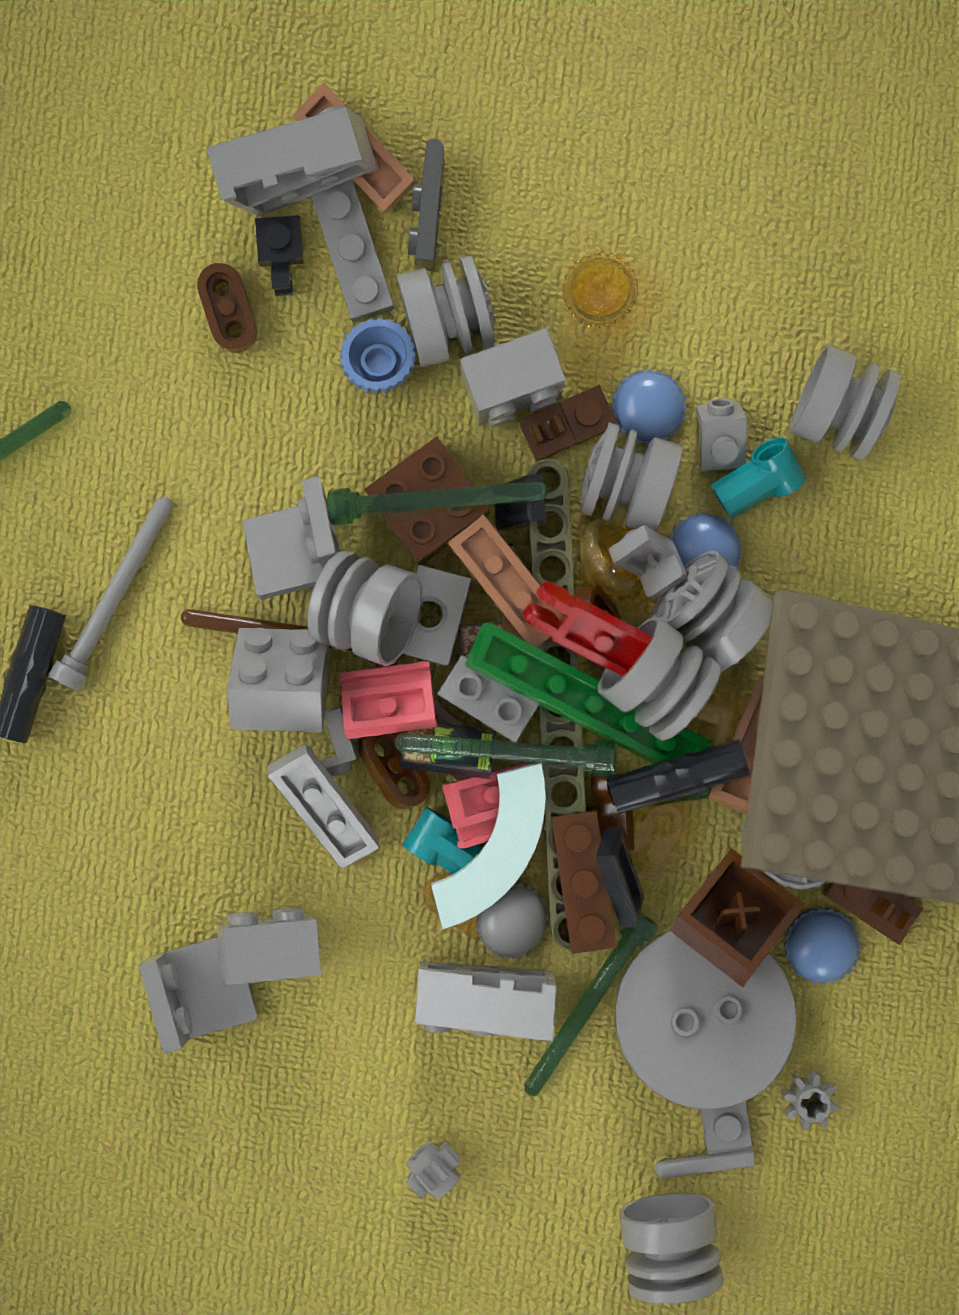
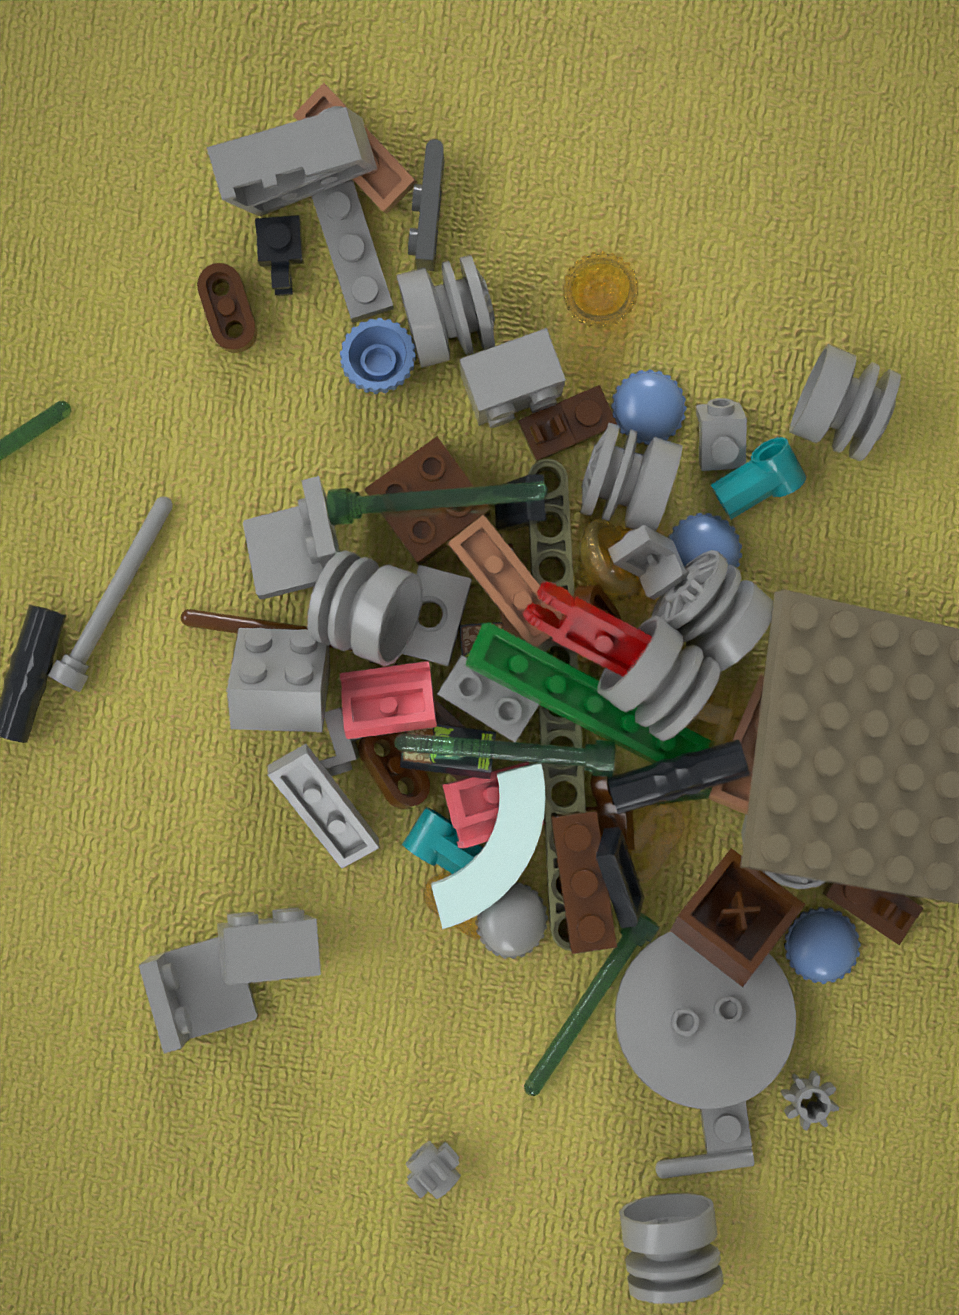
(486, 1000): light grey wedge -> none

